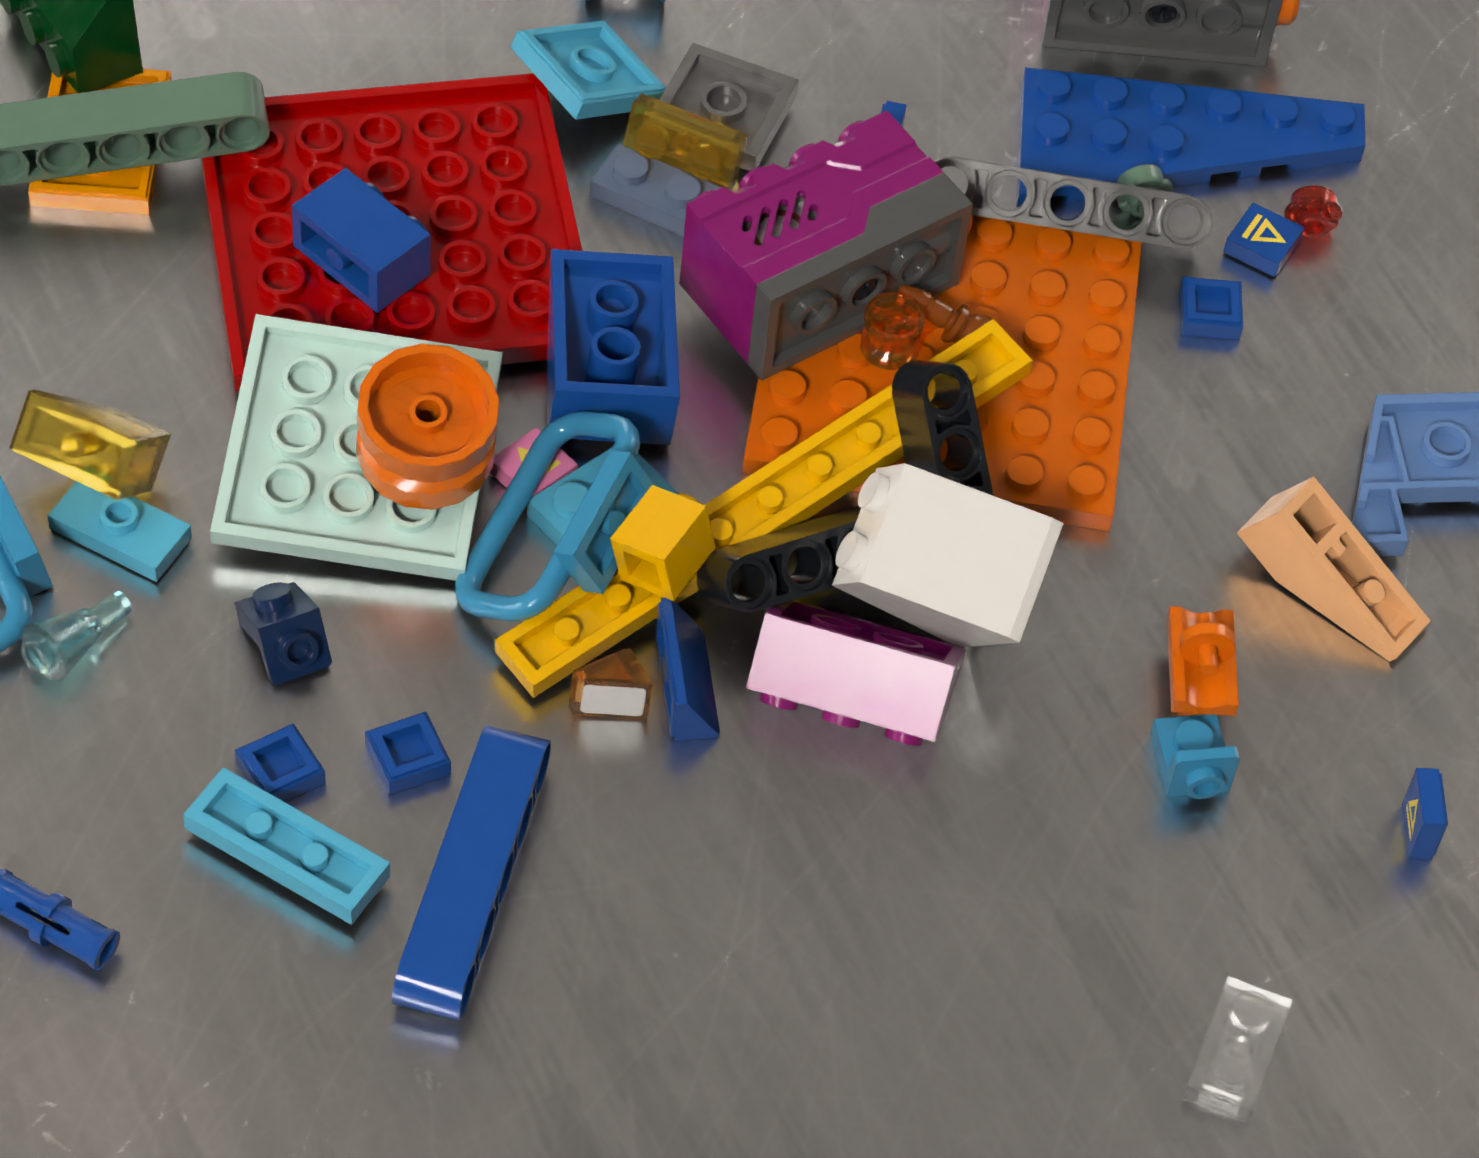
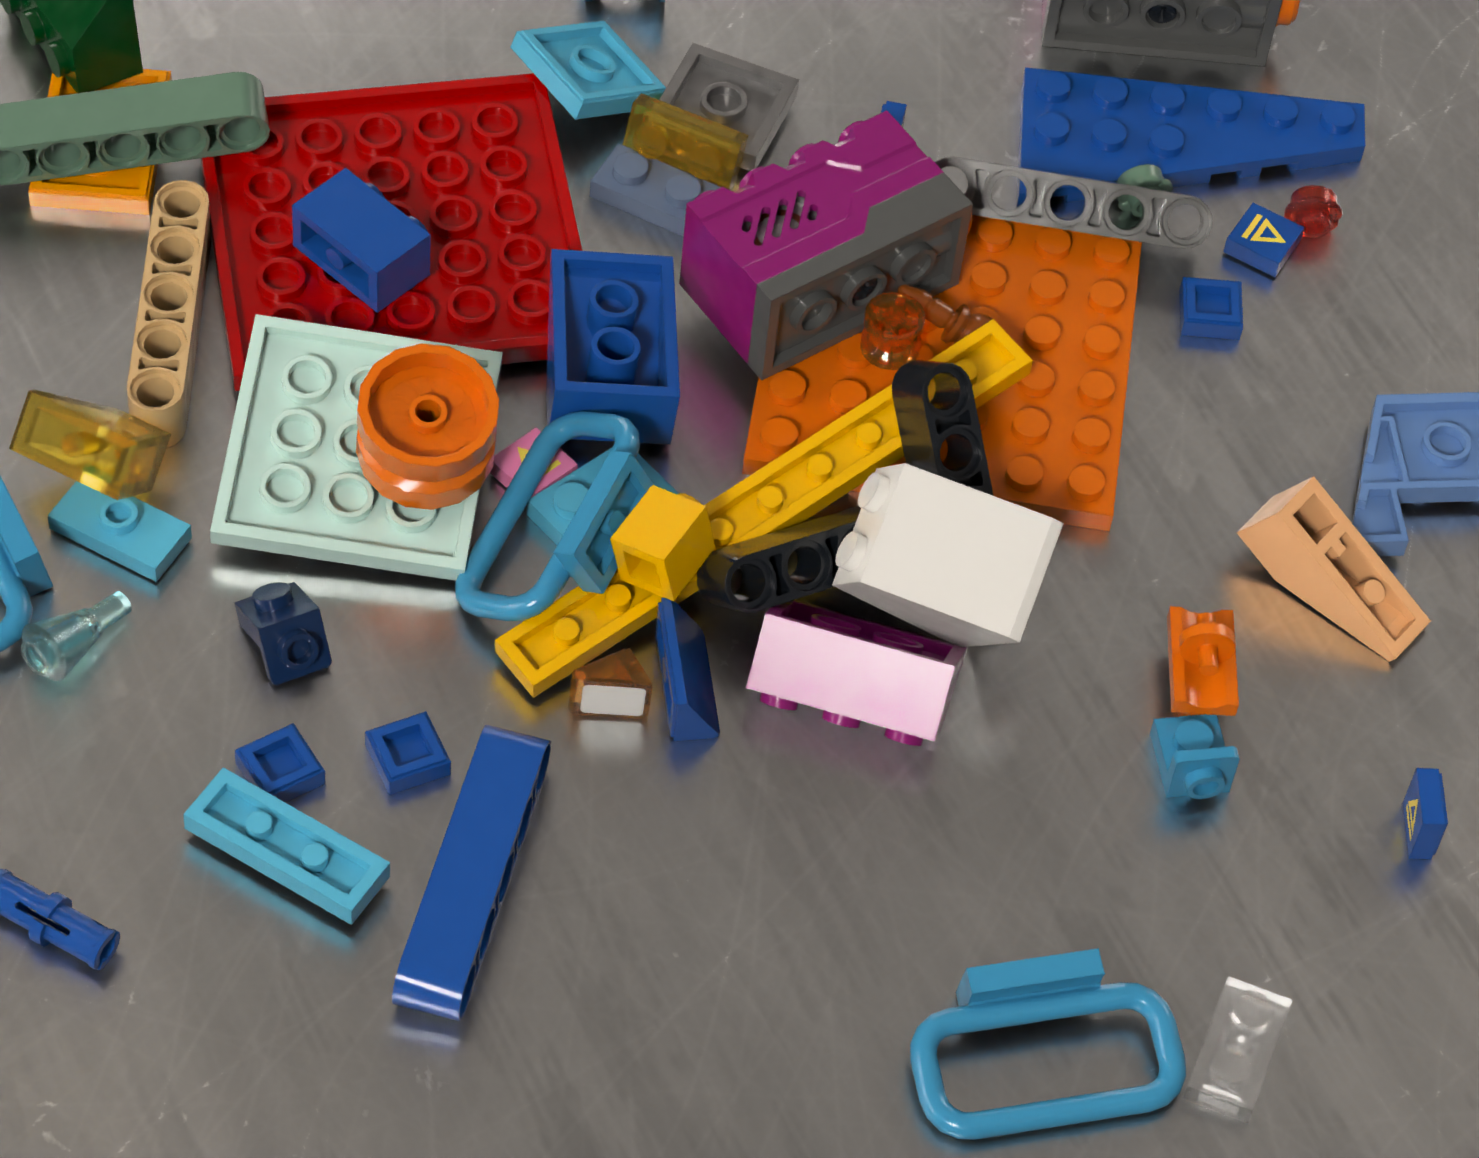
(170, 308): none -> tan beam
(1033, 993): none -> dark azure bar

